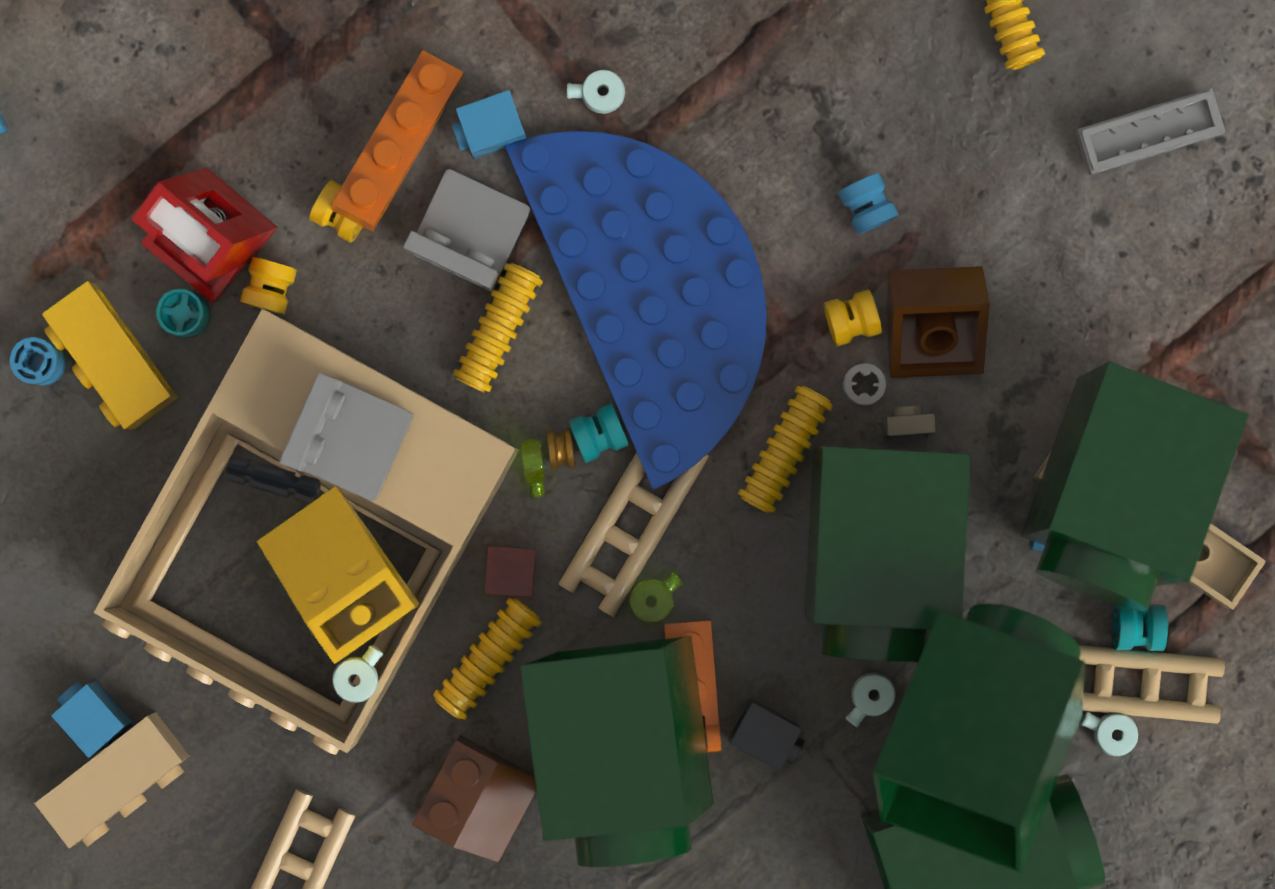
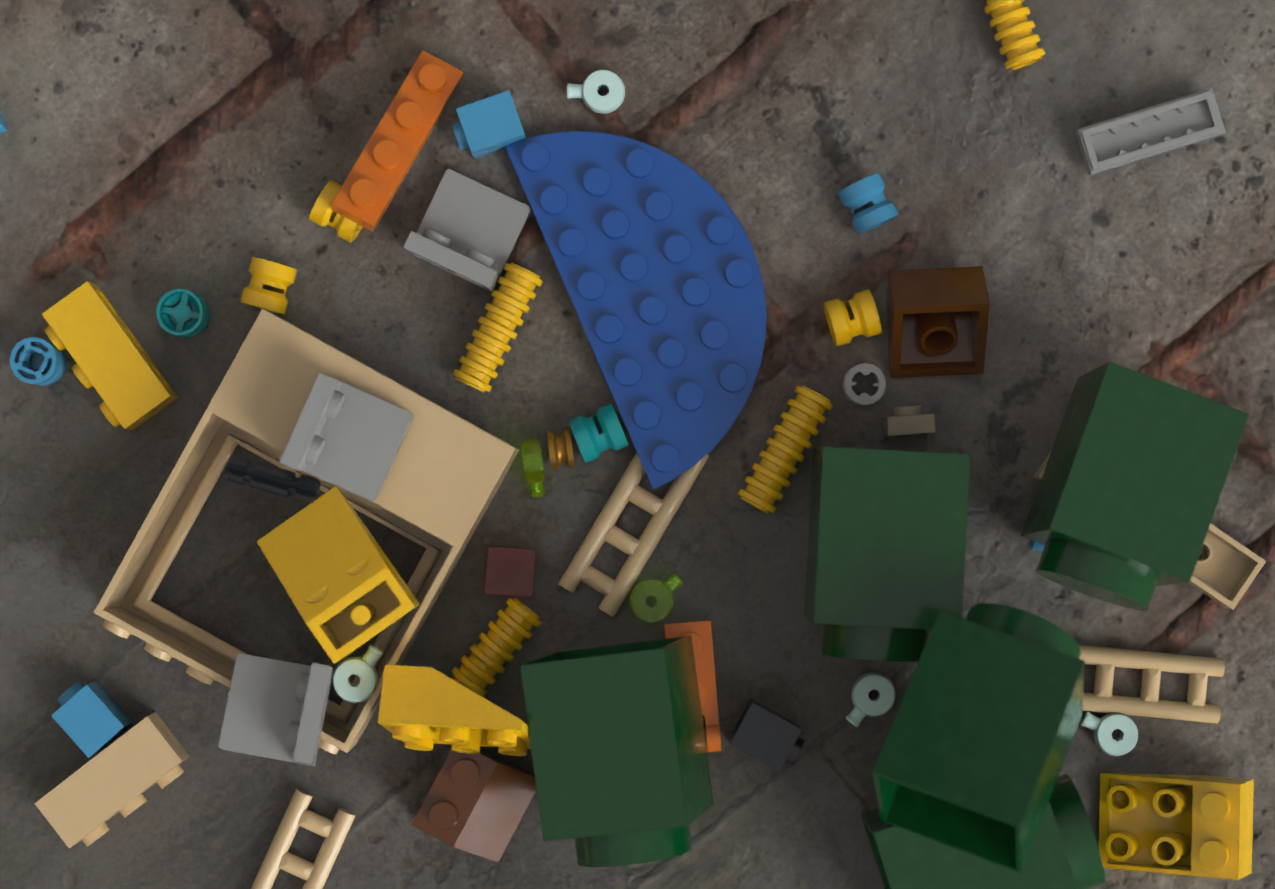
(202, 230): red brick -> none
(276, 709): none -> light grey bracket
(432, 709): none -> yellow slope
(1140, 628): teal wheel -> none
(1177, 824): none -> yellow slope

